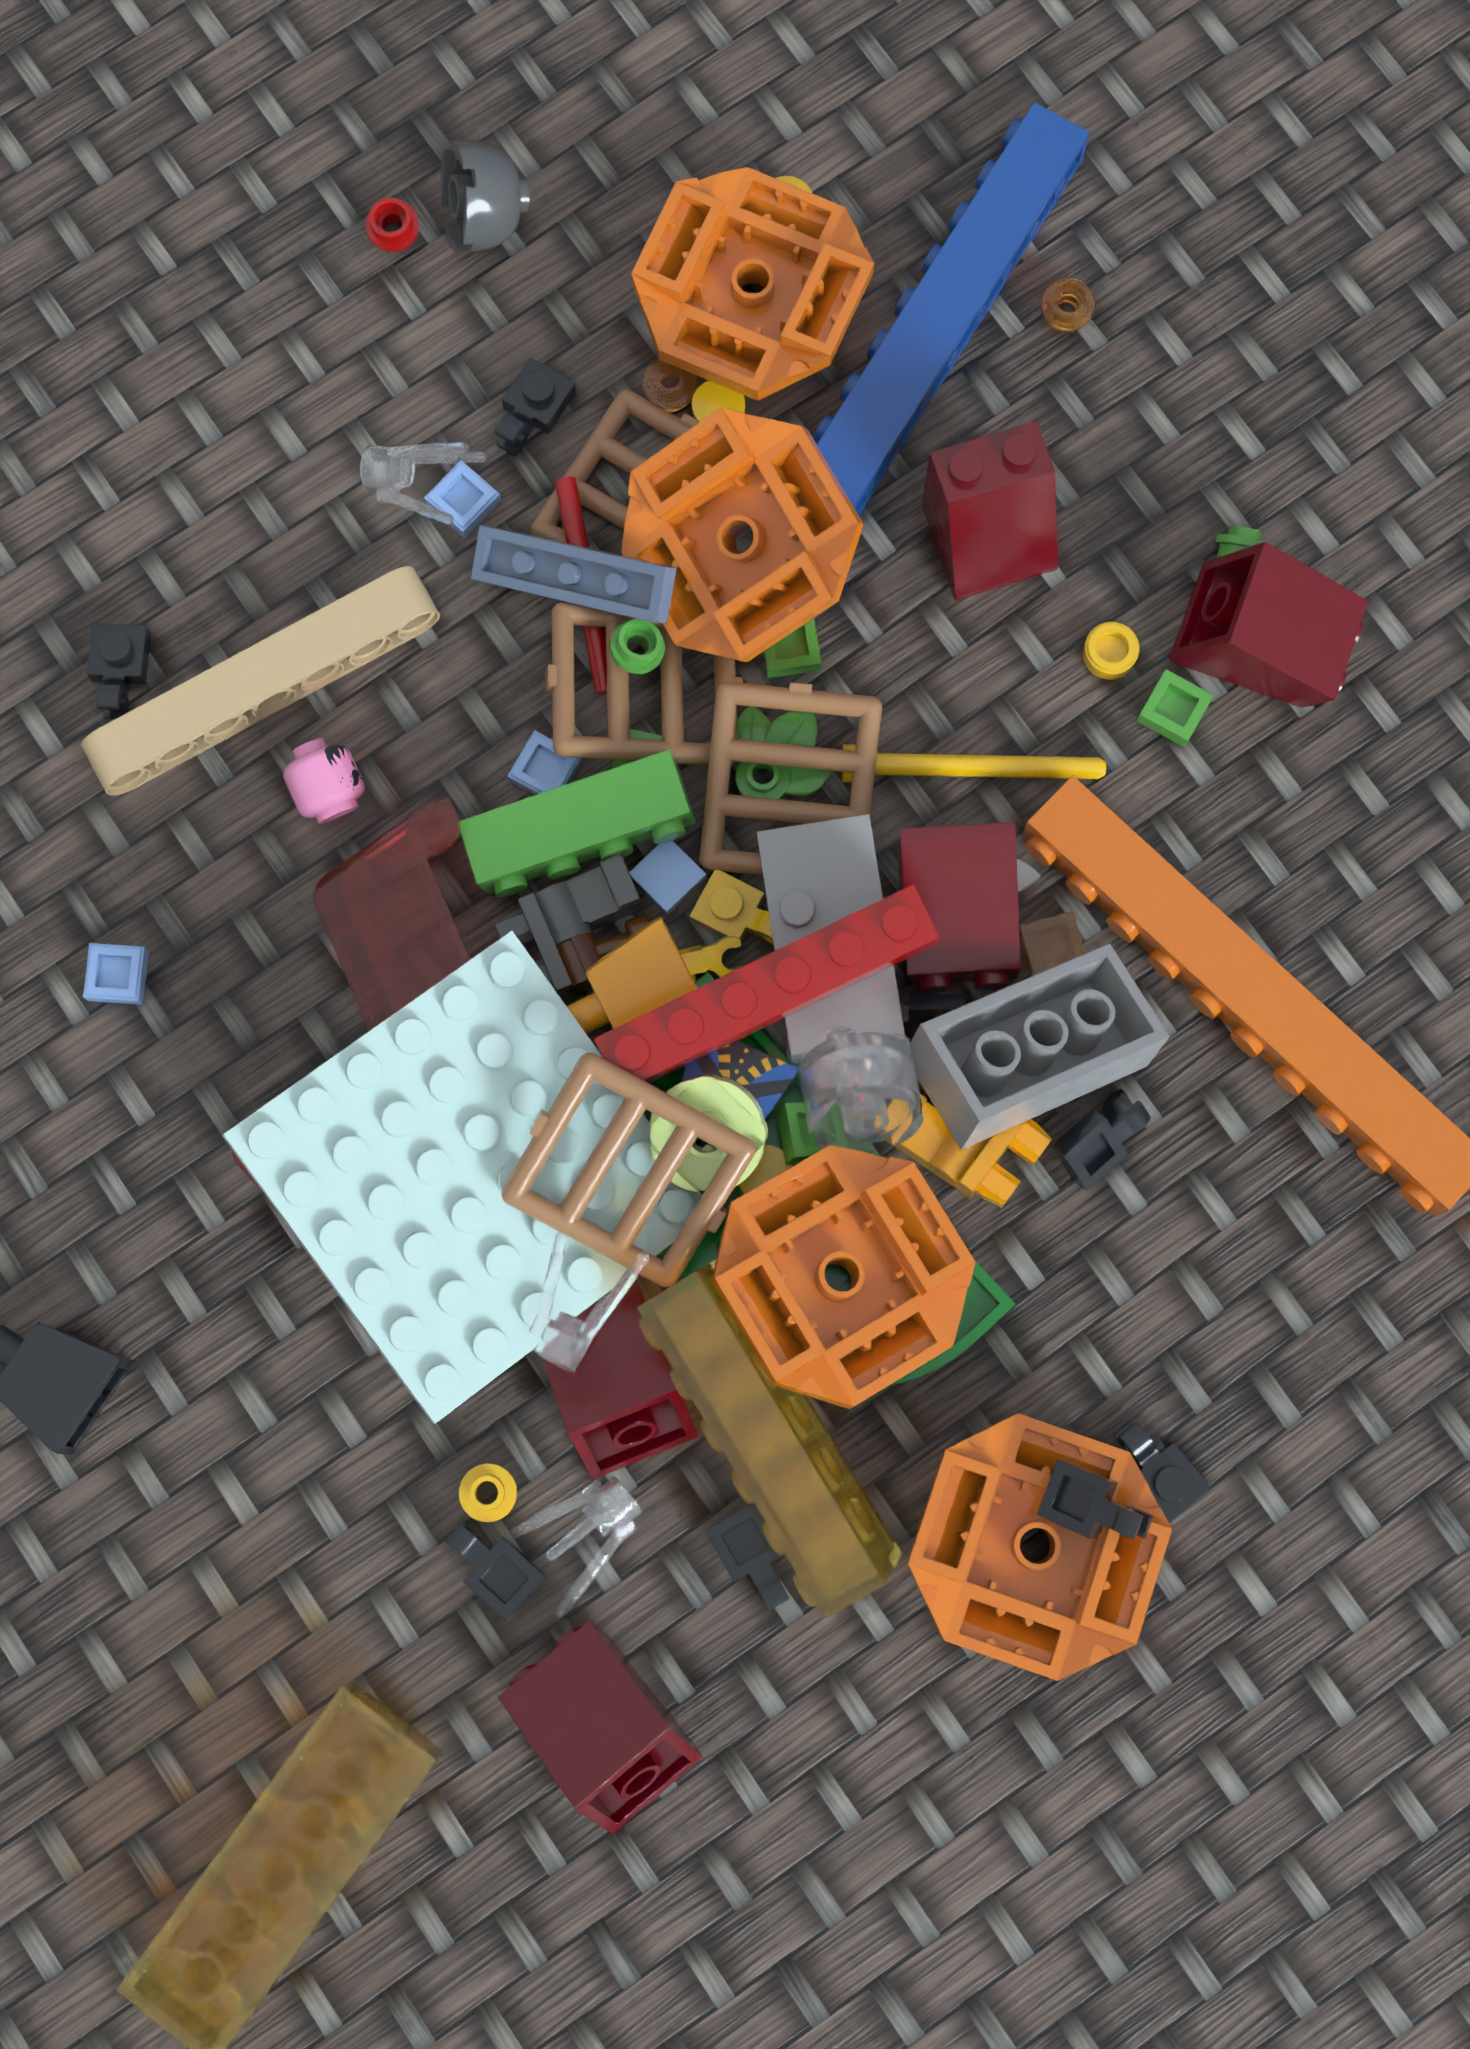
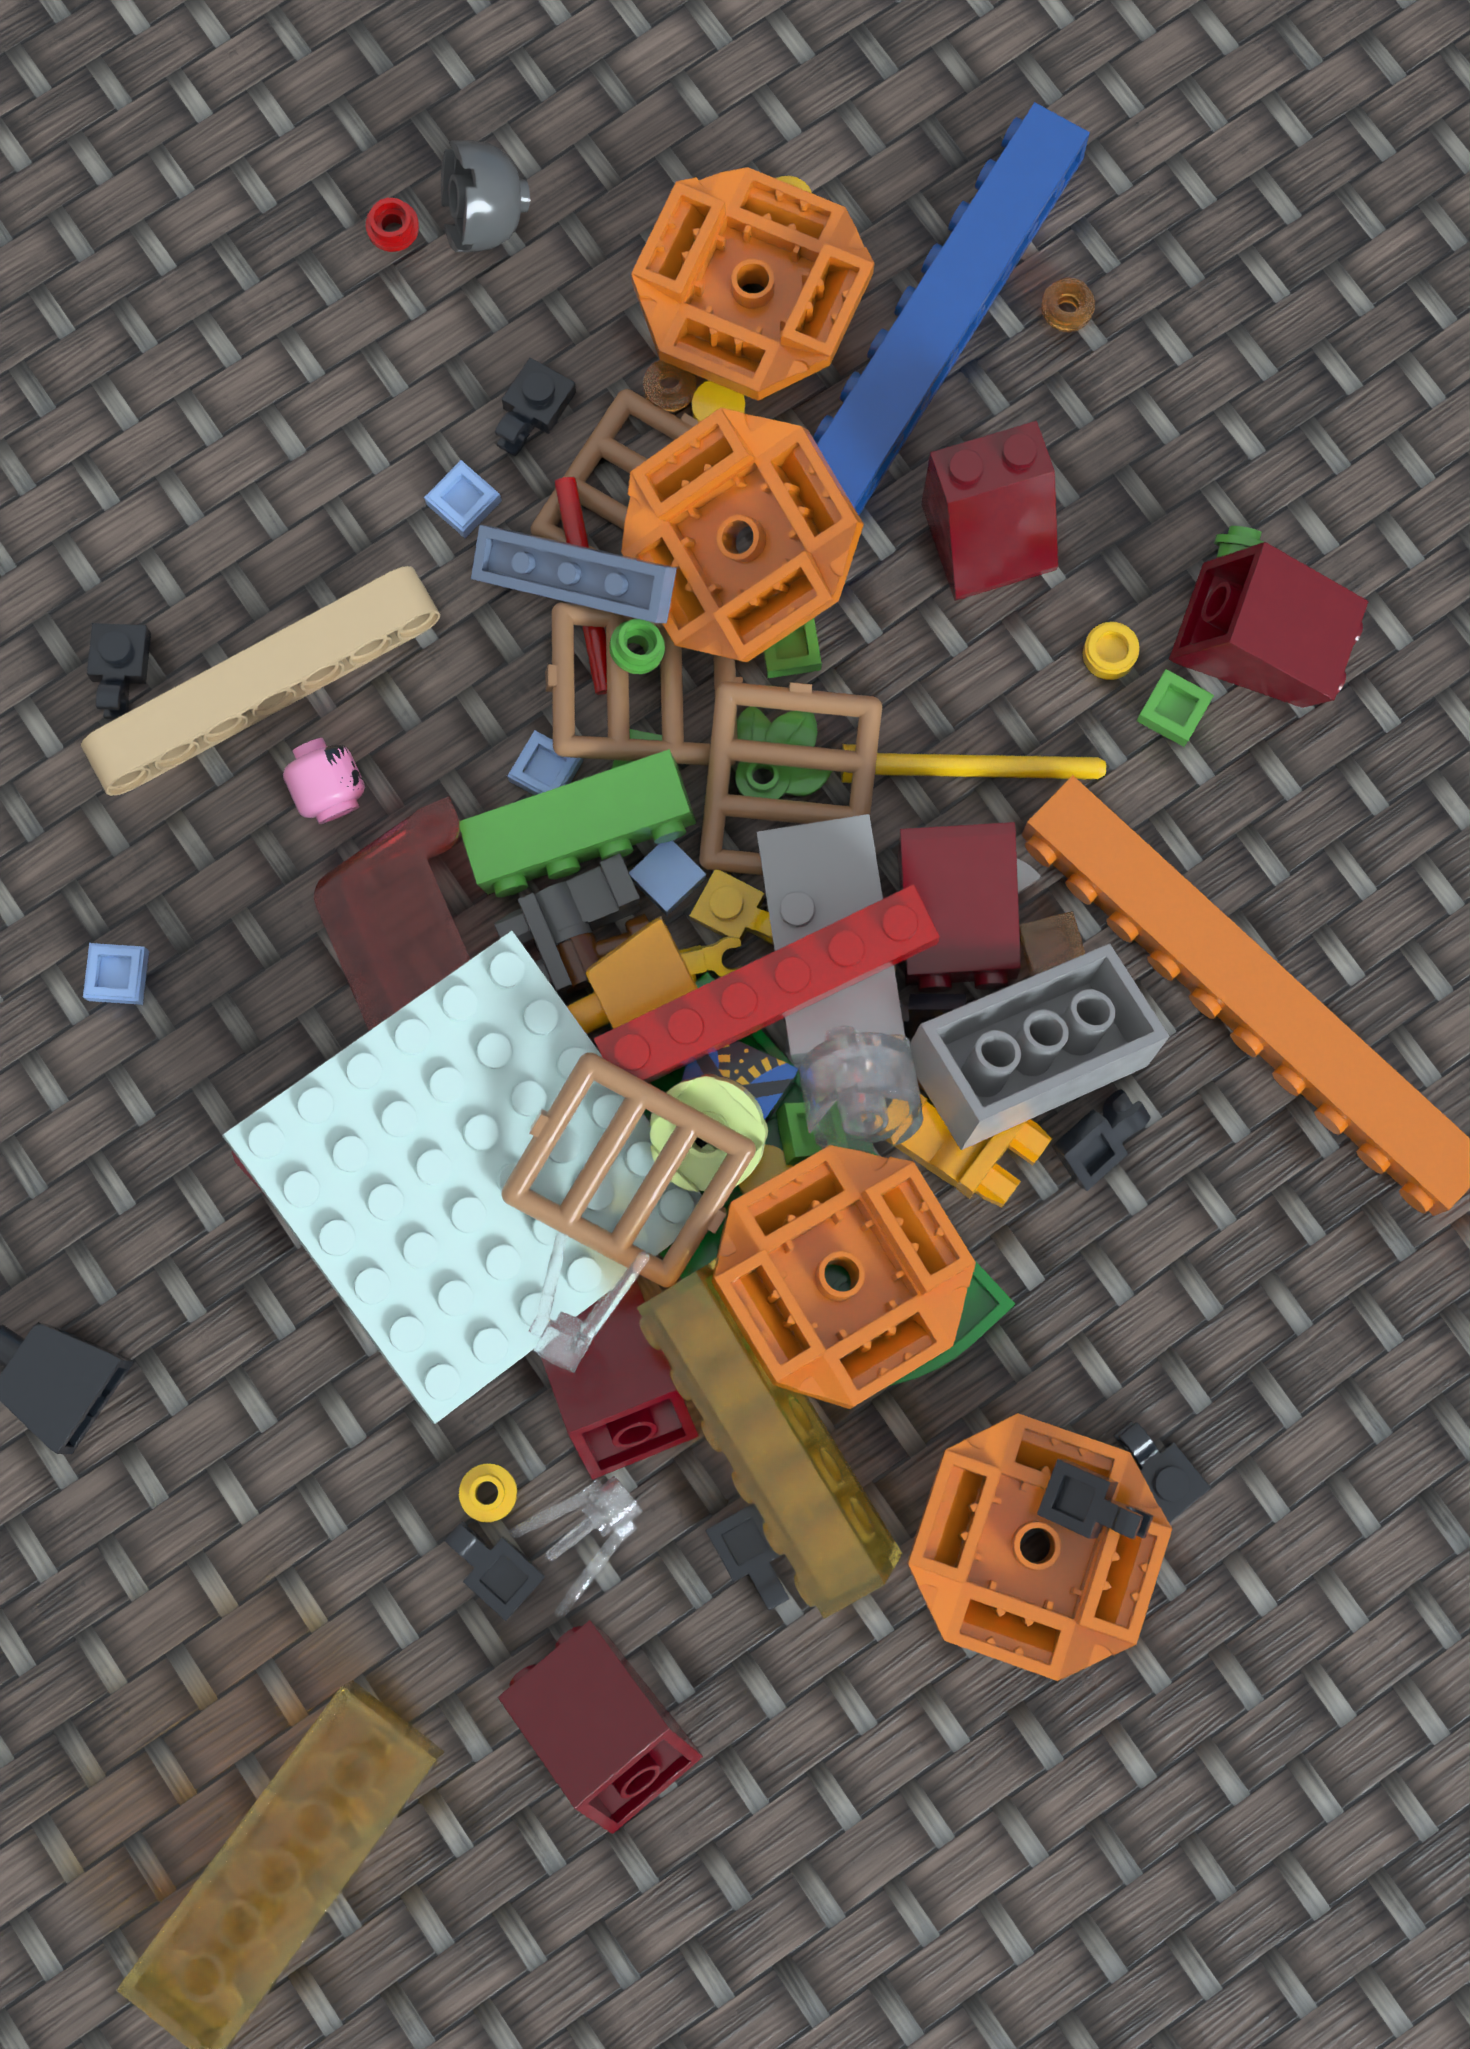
(394, 468): clear plant -> none

